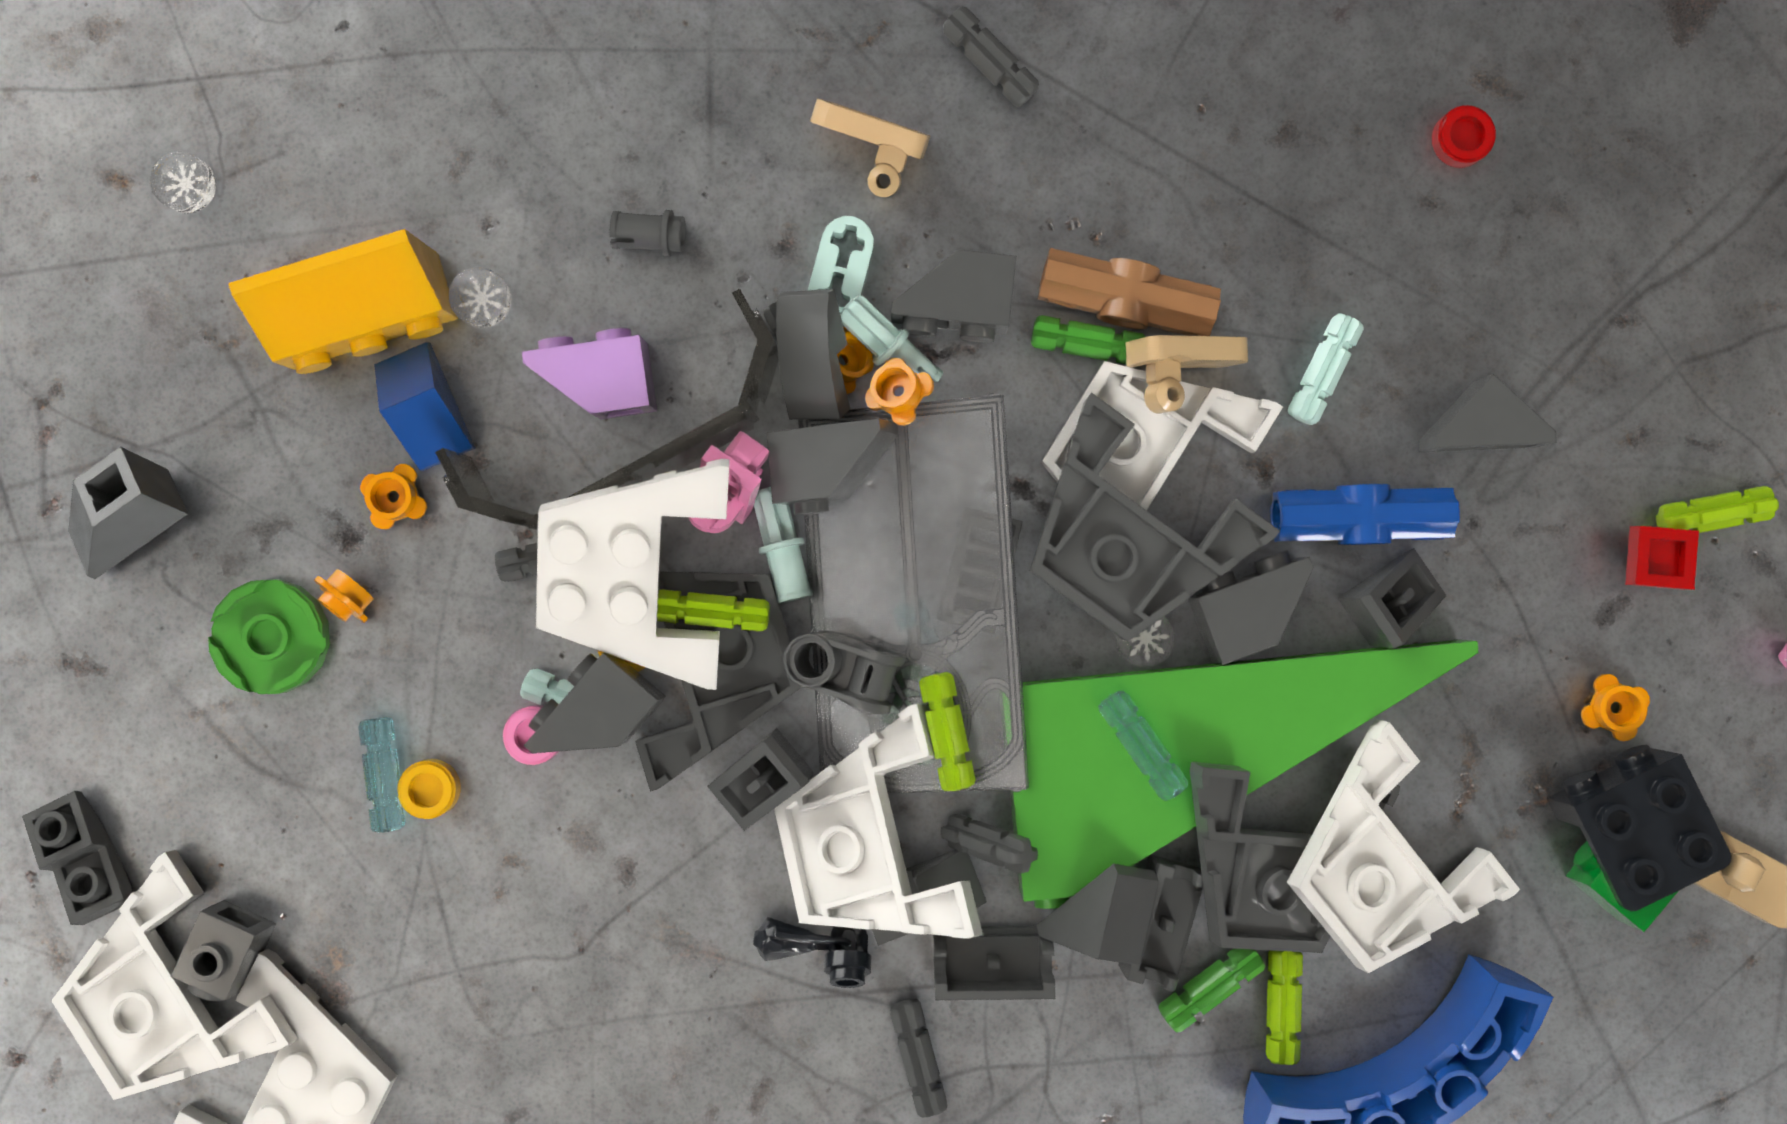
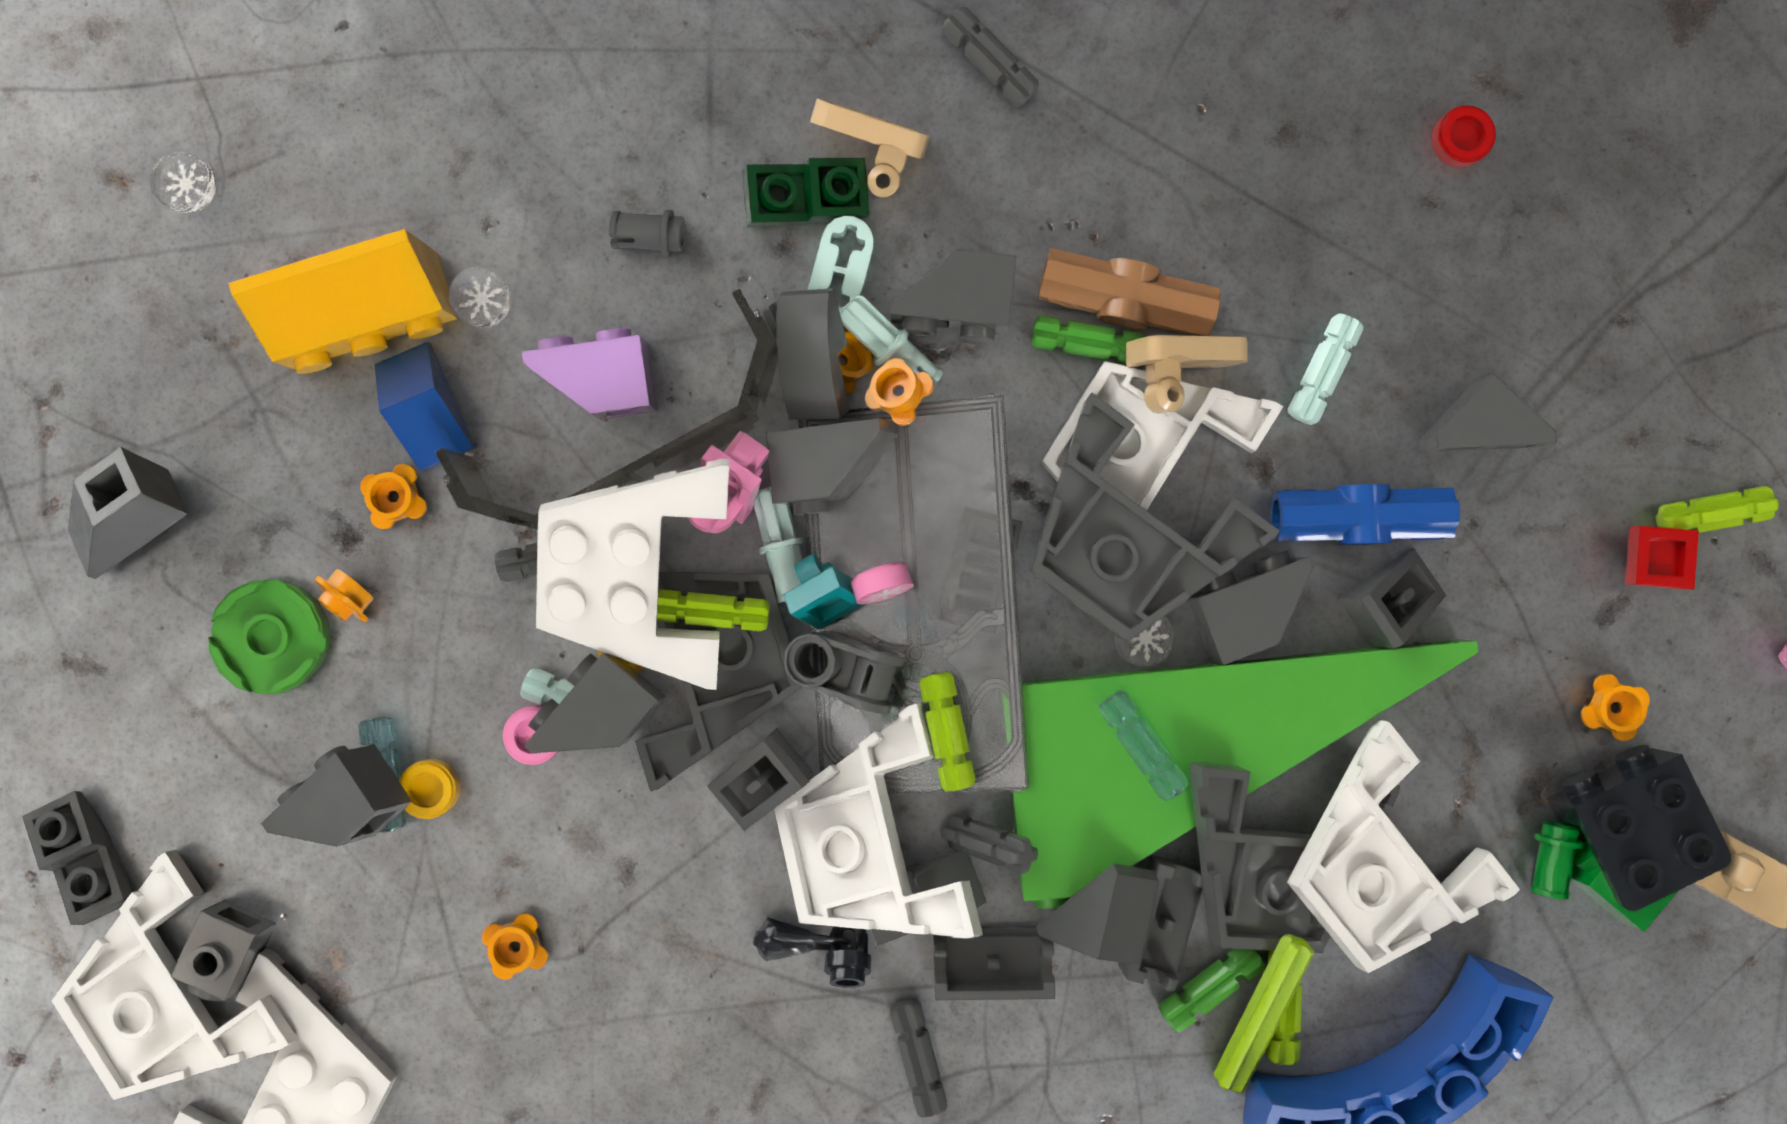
(342, 801): none -> dark grey slope
(506, 961): none -> light orange plate
(805, 192): none -> dark green slope
(823, 593): none -> teal tile
(881, 583): none -> bright pink tile
(1263, 1013): none -> lime axle
(1555, 860): none -> green pin

